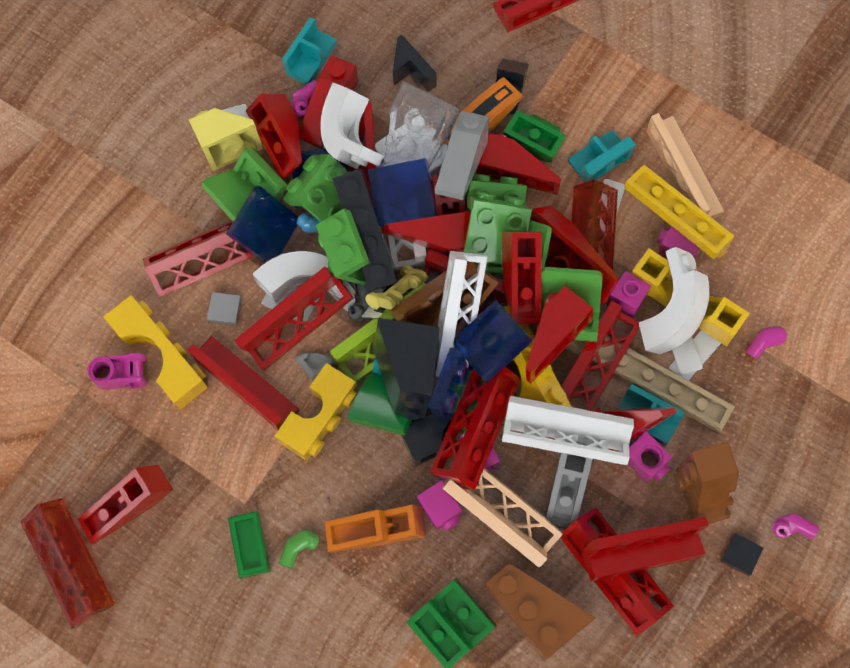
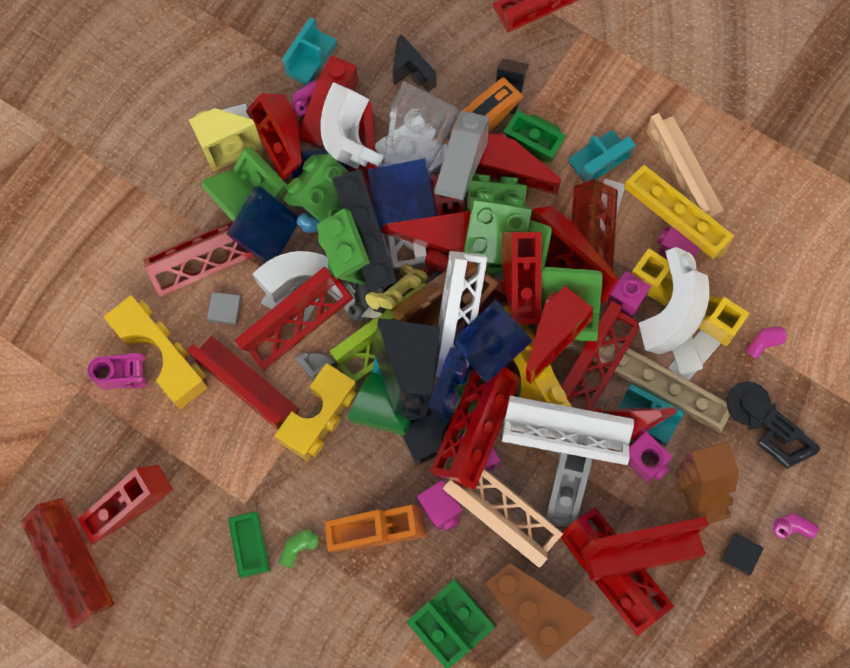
(752, 406): none -> black piece

